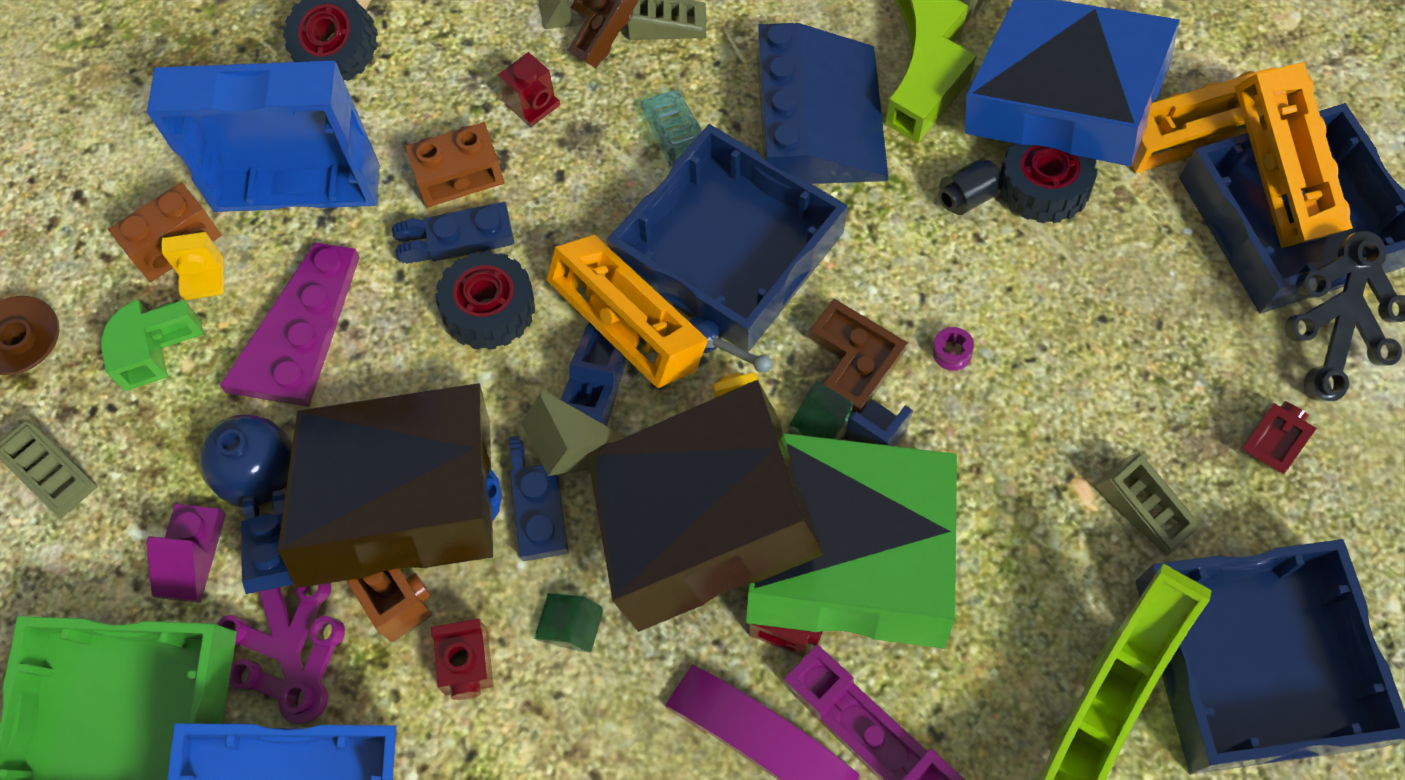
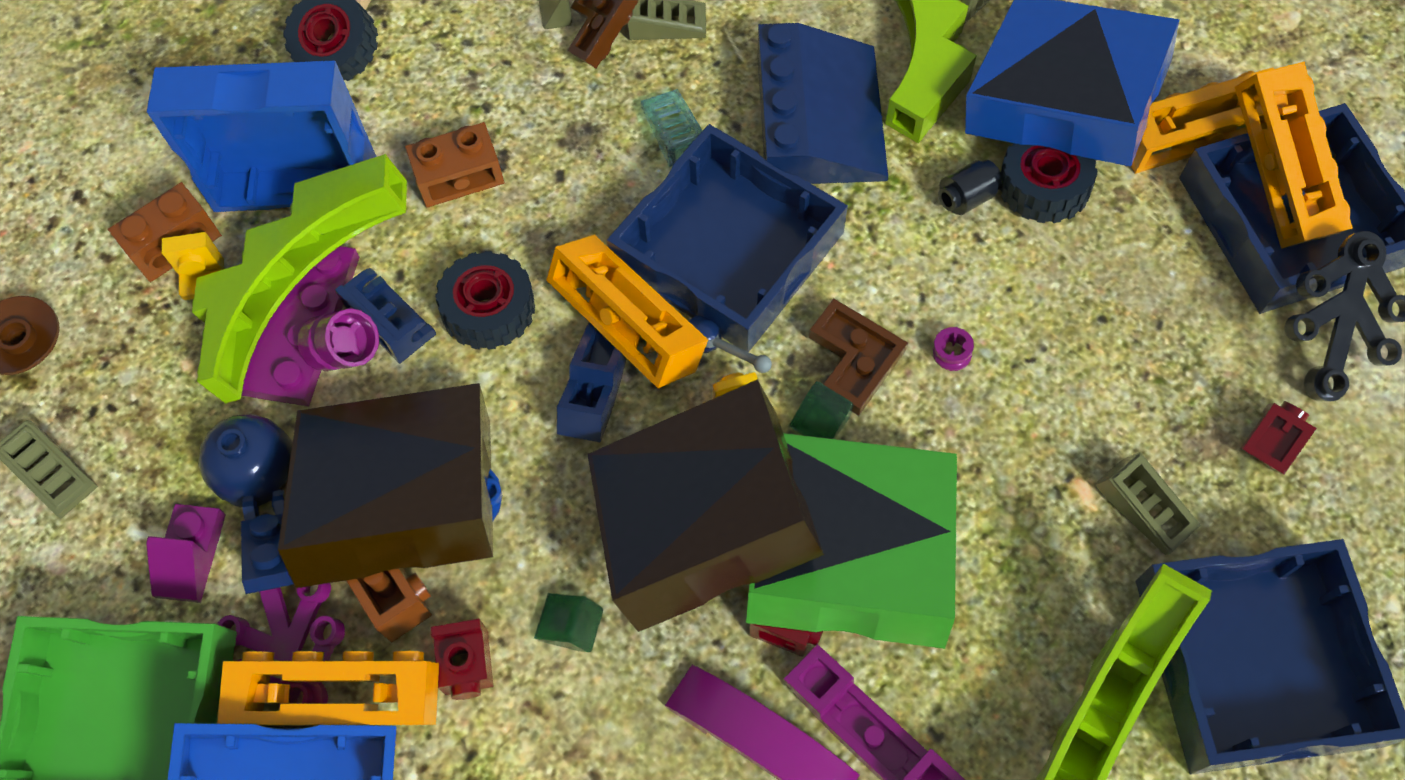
(136, 337): bright green brick -> none
(247, 689): none -> light orange brick
(278, 255): none -> lime arch
(338, 340): none -> magenta wheel
(398, 325): none -> dark blue hinge
(454, 234): dark blue hinge -> none
(528, 89): dark red brick -> none
(536, 508): dark blue hinge -> none
(564, 435): olive slope -> none
(878, 425): dark blue panel -> none

